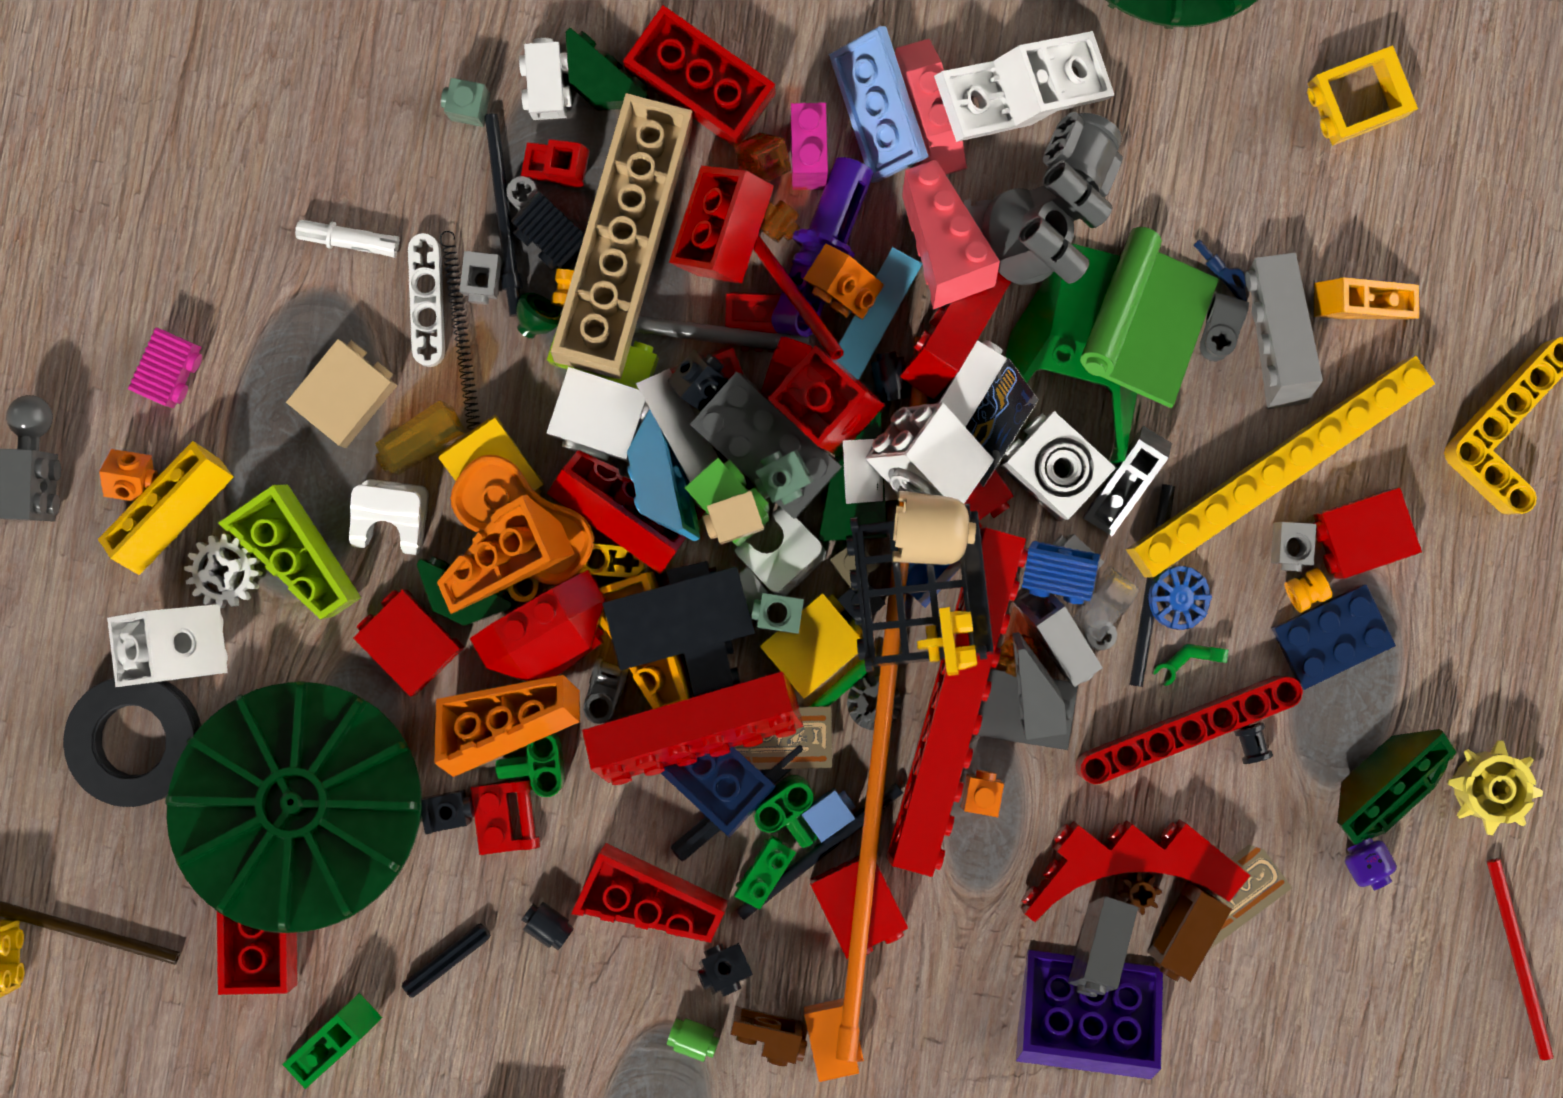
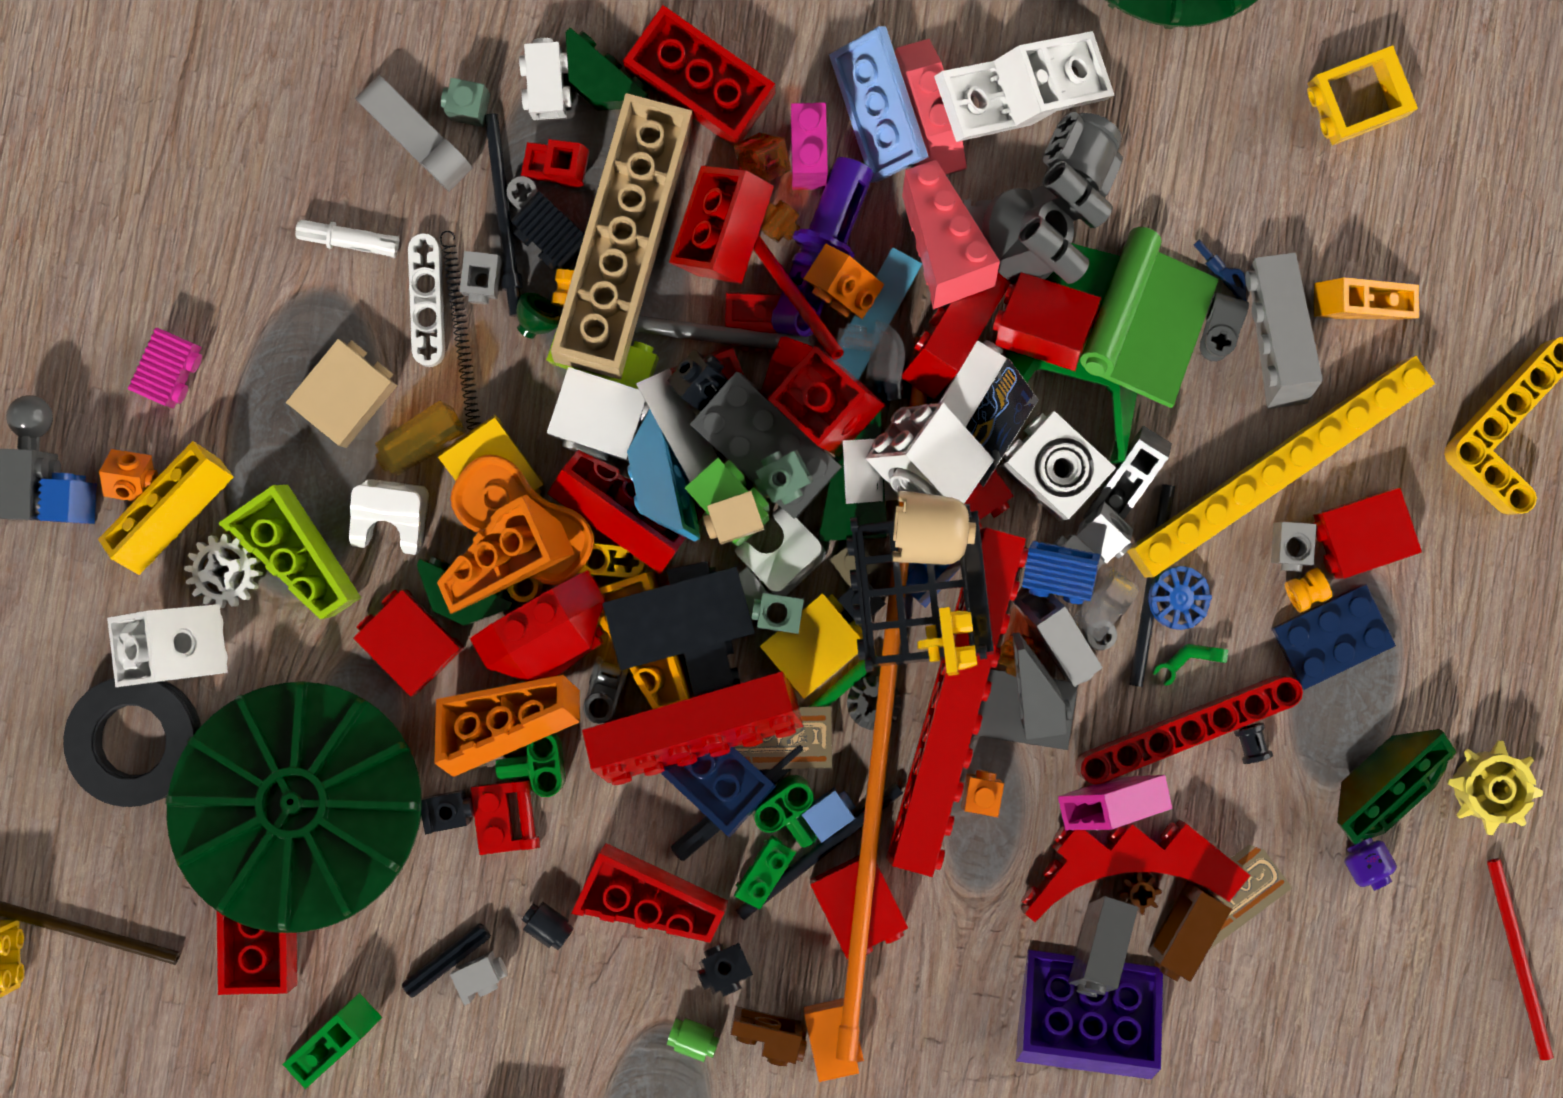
(67, 499): none -> blue brick
(414, 133): none -> light grey beam
(478, 976): none -> light grey brick
(885, 350): none -> clear brick
(1046, 321): none -> red brick
(1105, 533): none -> light grey brick
(1115, 802): none -> dark pink brick

